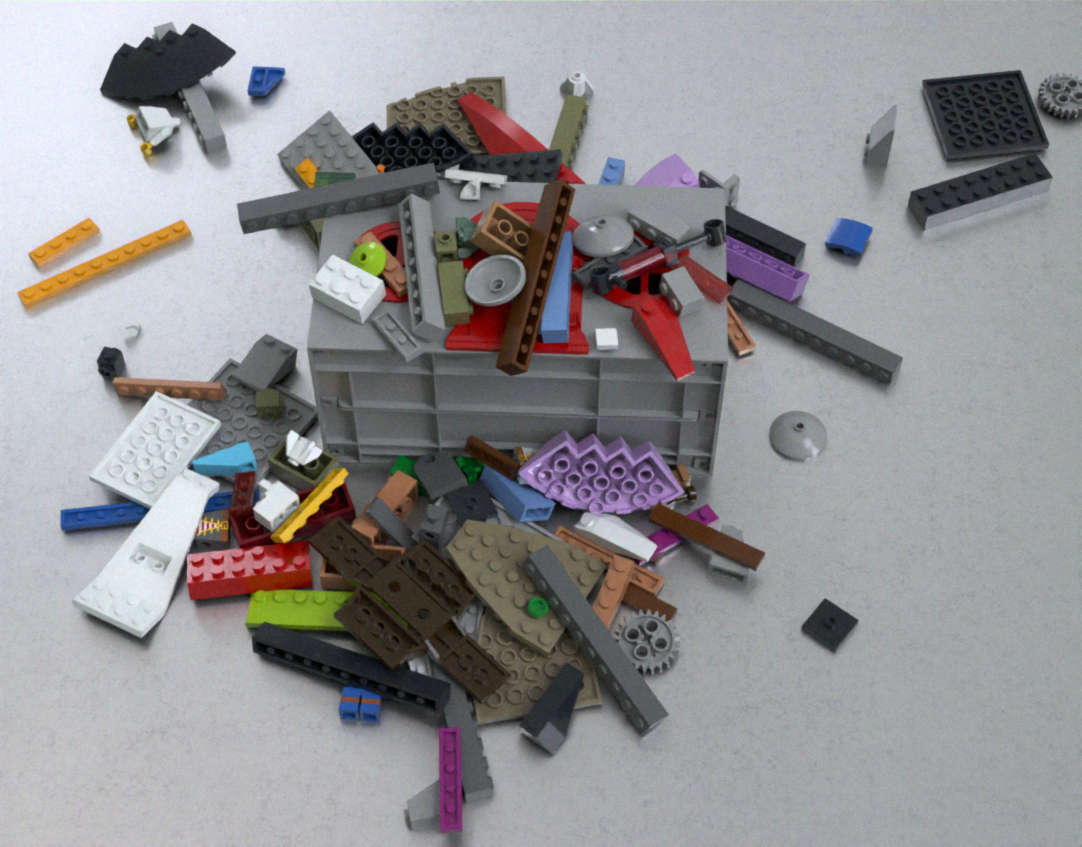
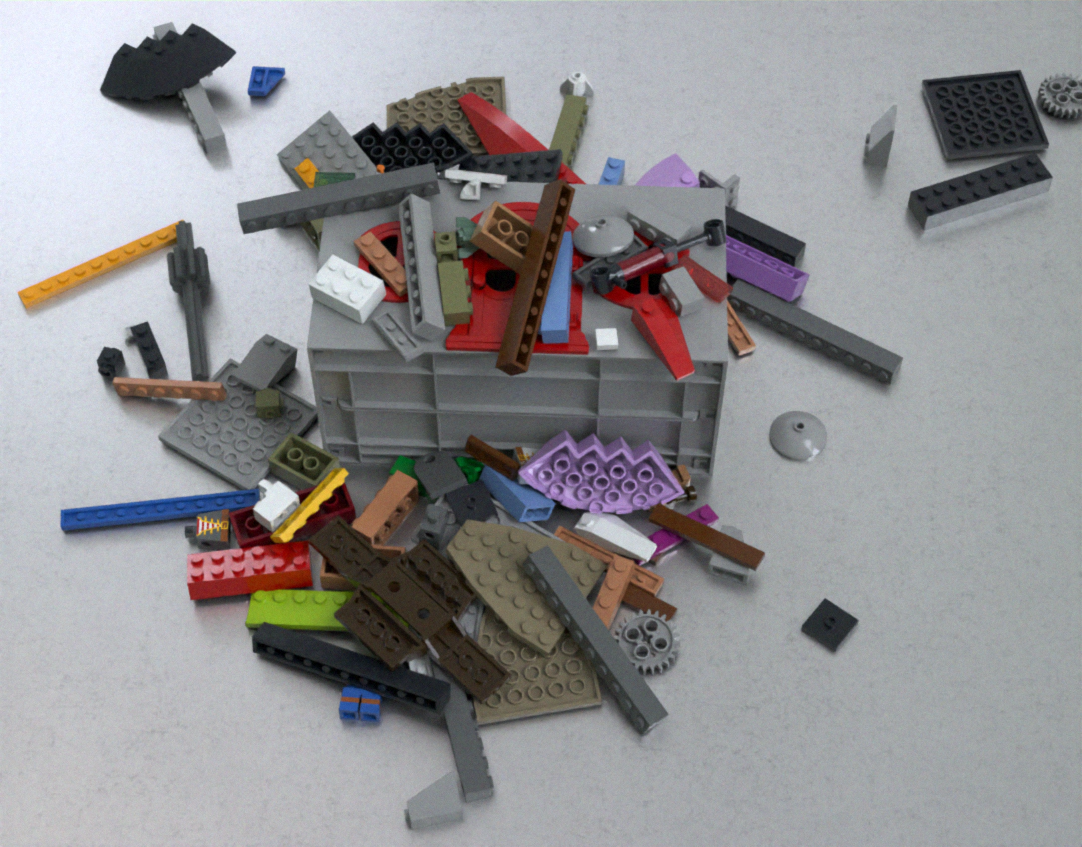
(64, 242): light orange plate -> none
(145, 570): white wing -> none
(149, 351): none -> black brick
(154, 124): white torso -> none
(155, 449): white plate -> none
(190, 273): none -> dark grey axle
(227, 461): medium azure slope -> none
(243, 493): clear red tile -> none
(300, 449): white brick -> none
(375, 258): lime dish -> none
(390, 524): dark grey tile -> none
(450, 780): magenta plate -> none
(495, 280): light grey dish -> none
(537, 607): green tile -> none
(551, 714): black wedge -> none
(848, 235): blue slope -> none

